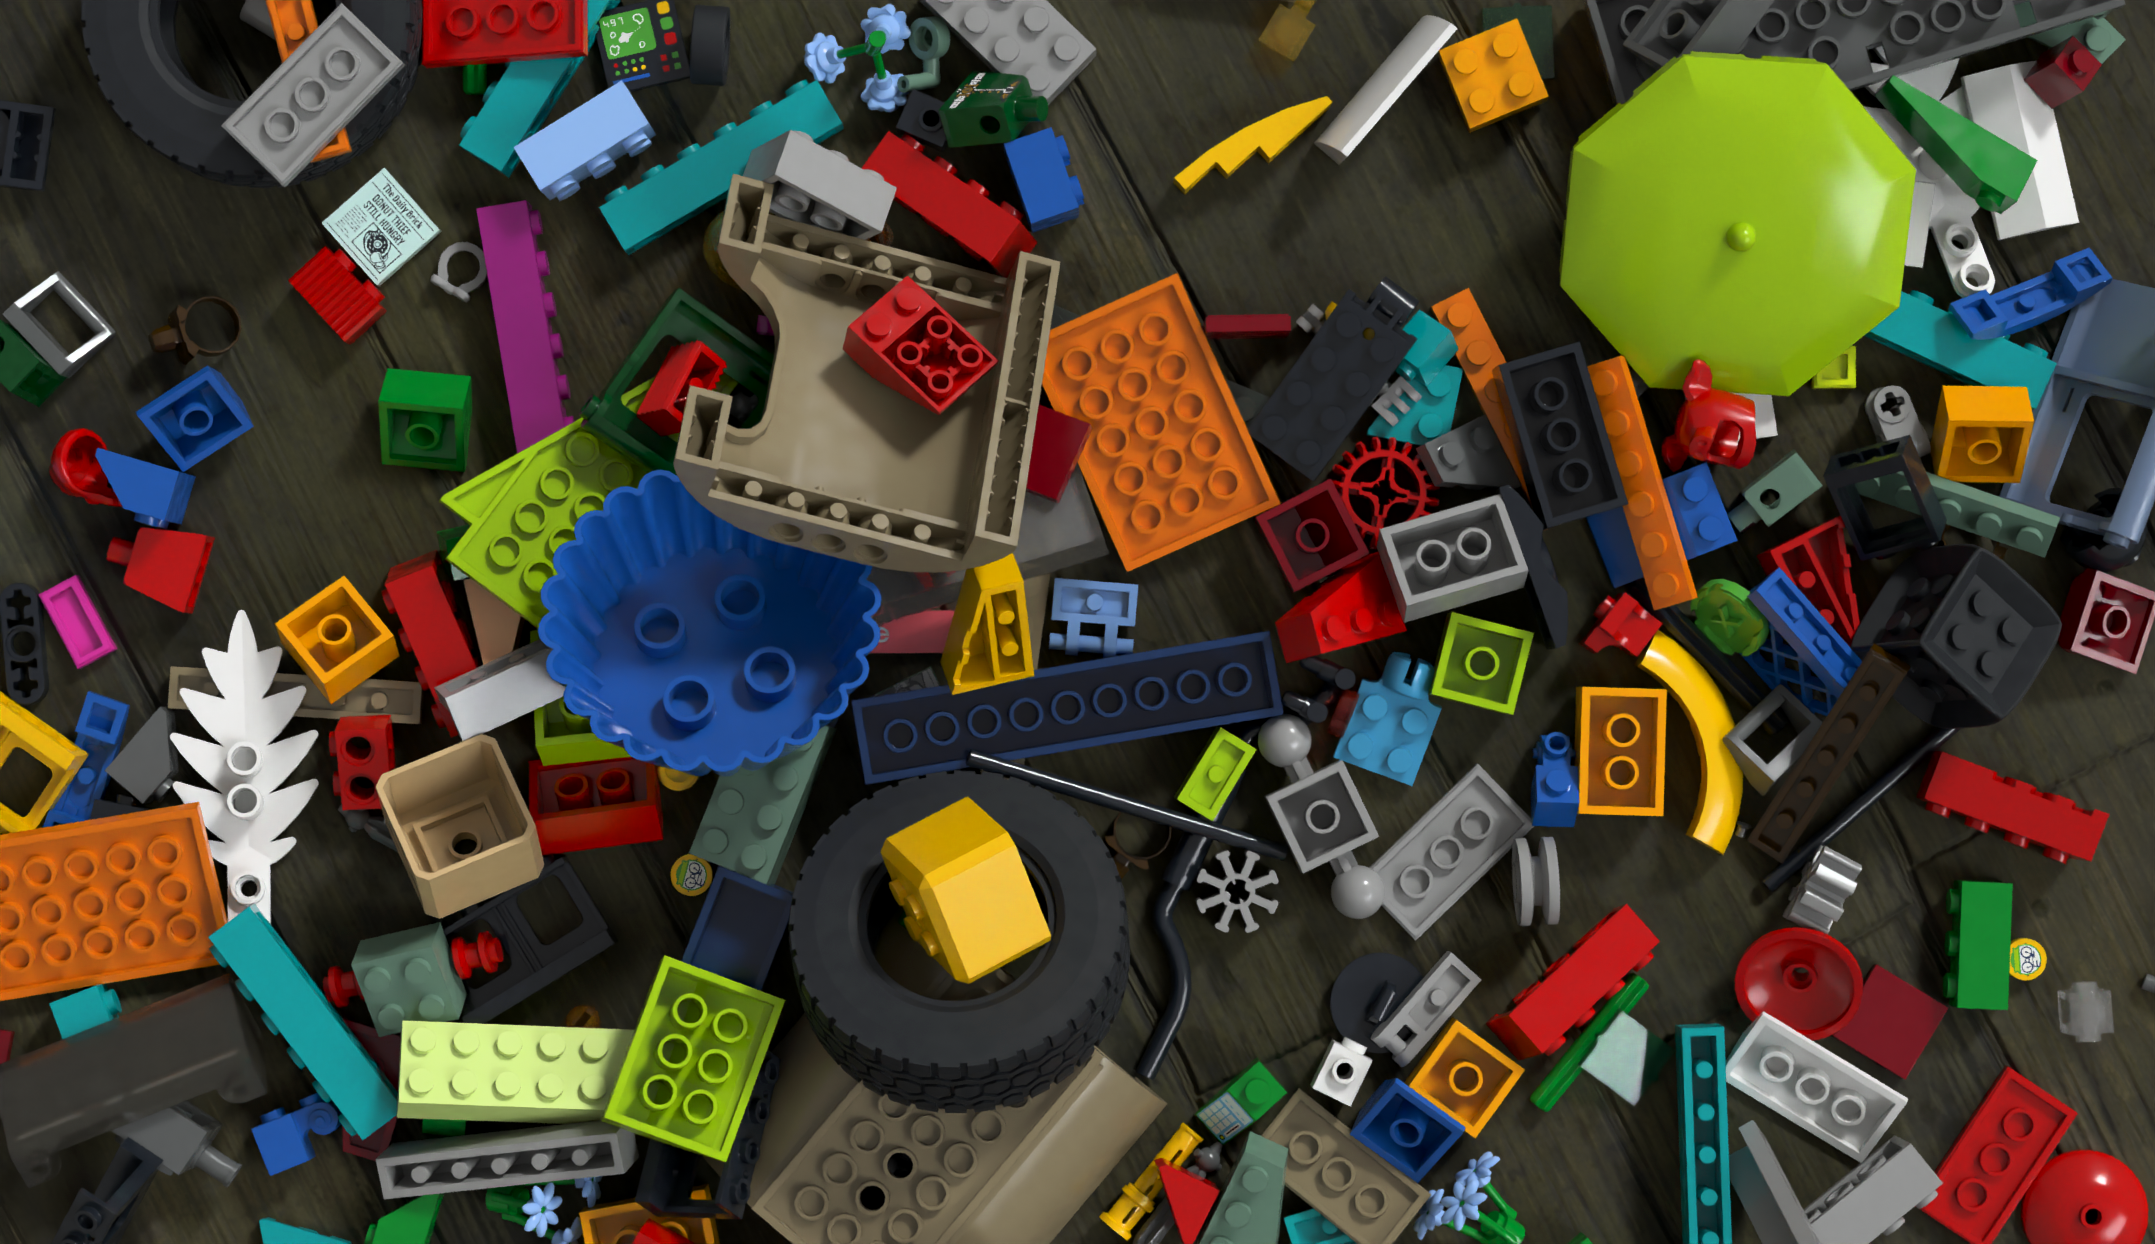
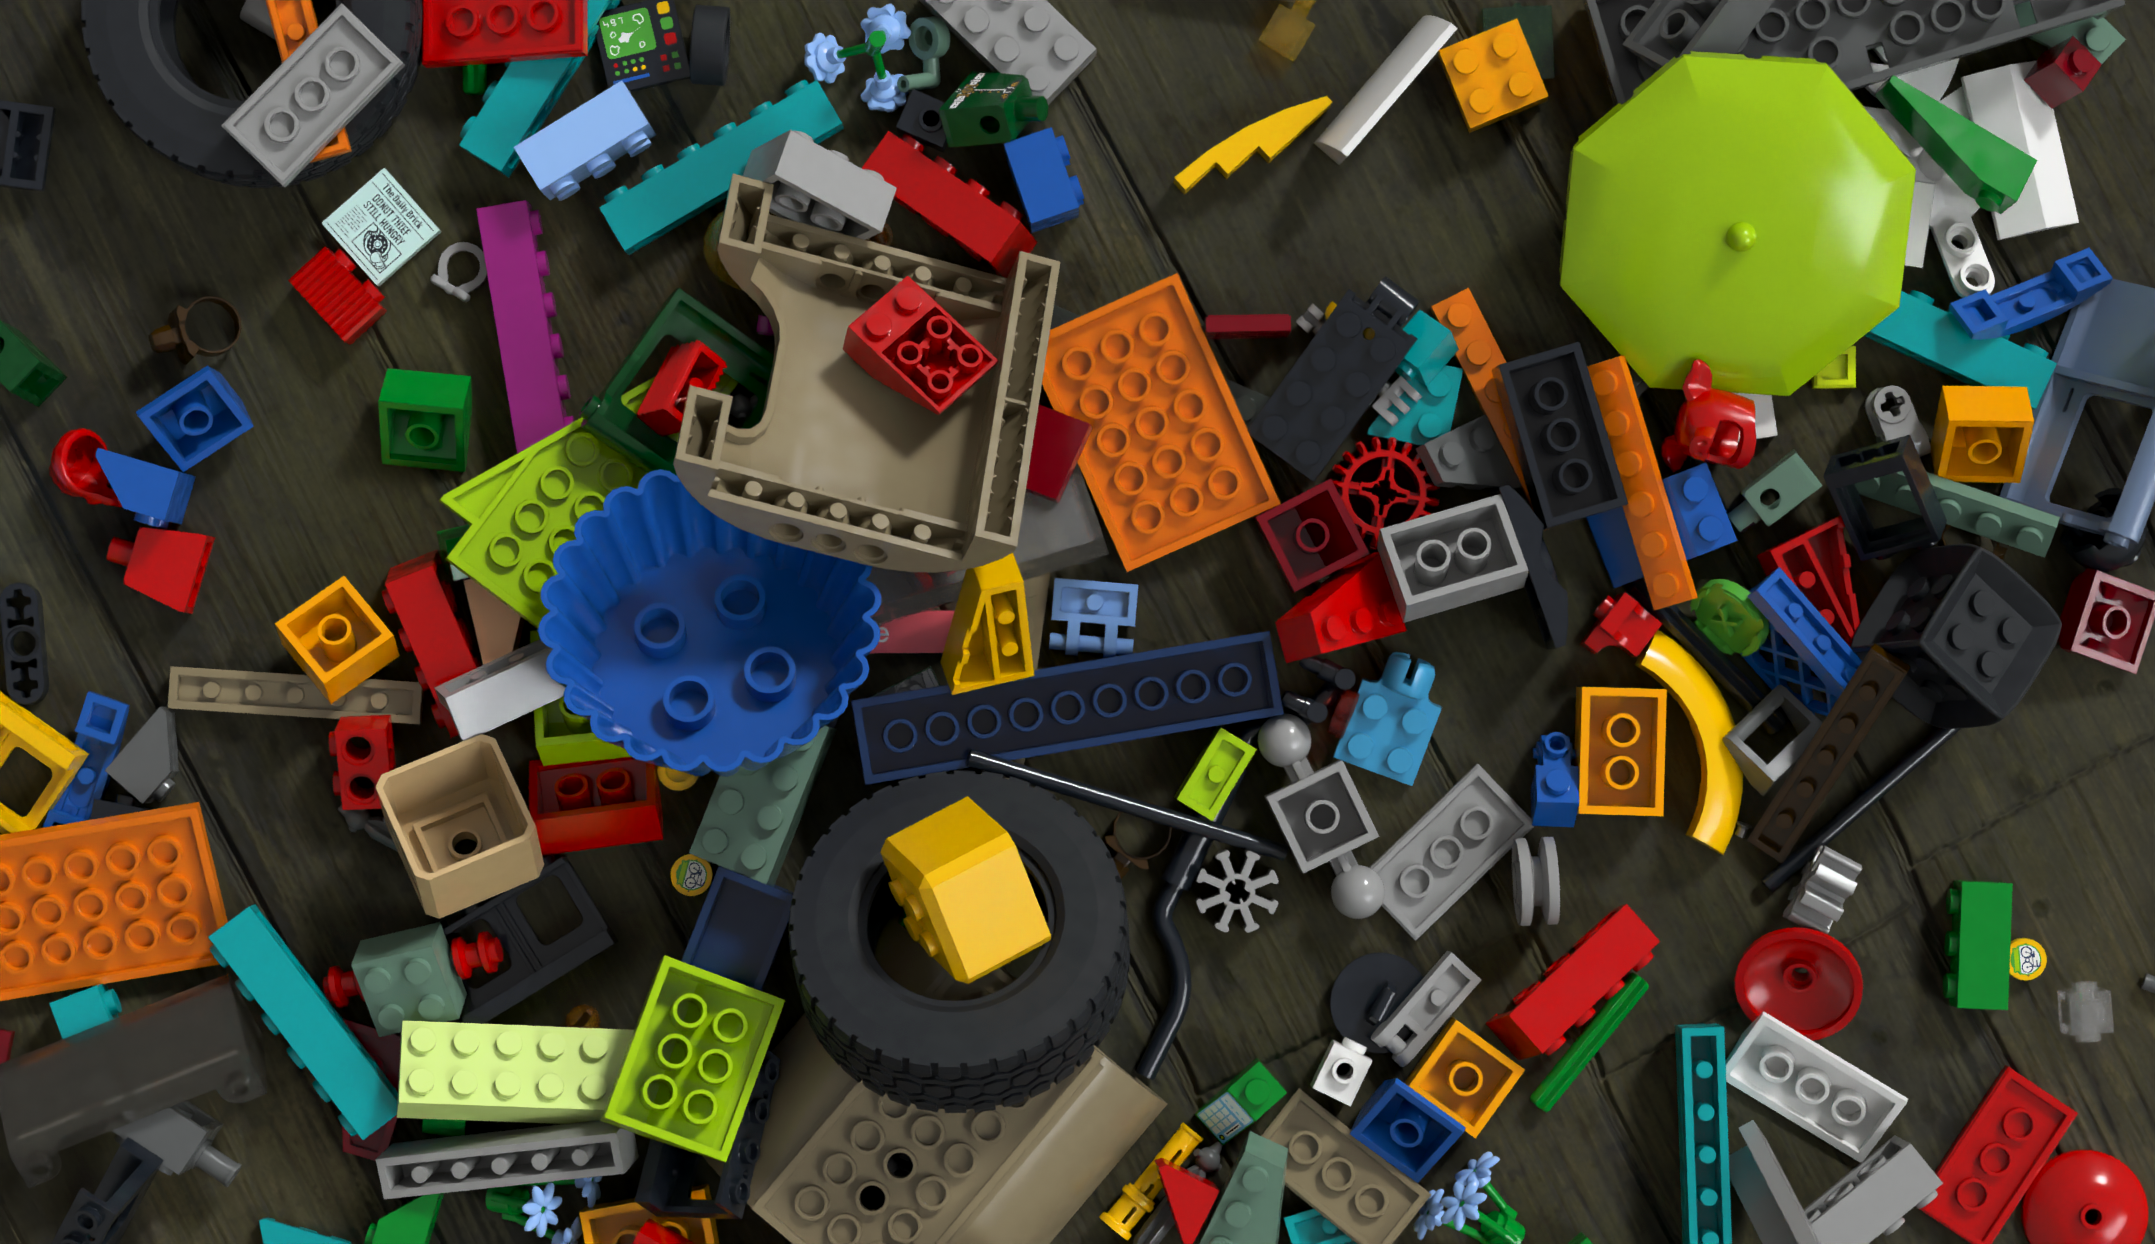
(45, 344): dark grey tile -> none
(77, 621): dark pink tile -> none
(246, 765): white plant -> none
(285, 1137): blue brick -> none
(1480, 663): lime brick -> none
(1626, 1057): clear green piece -> none
(1892, 1022): dark red tile -> none
(2011, 808): red wedge -> none

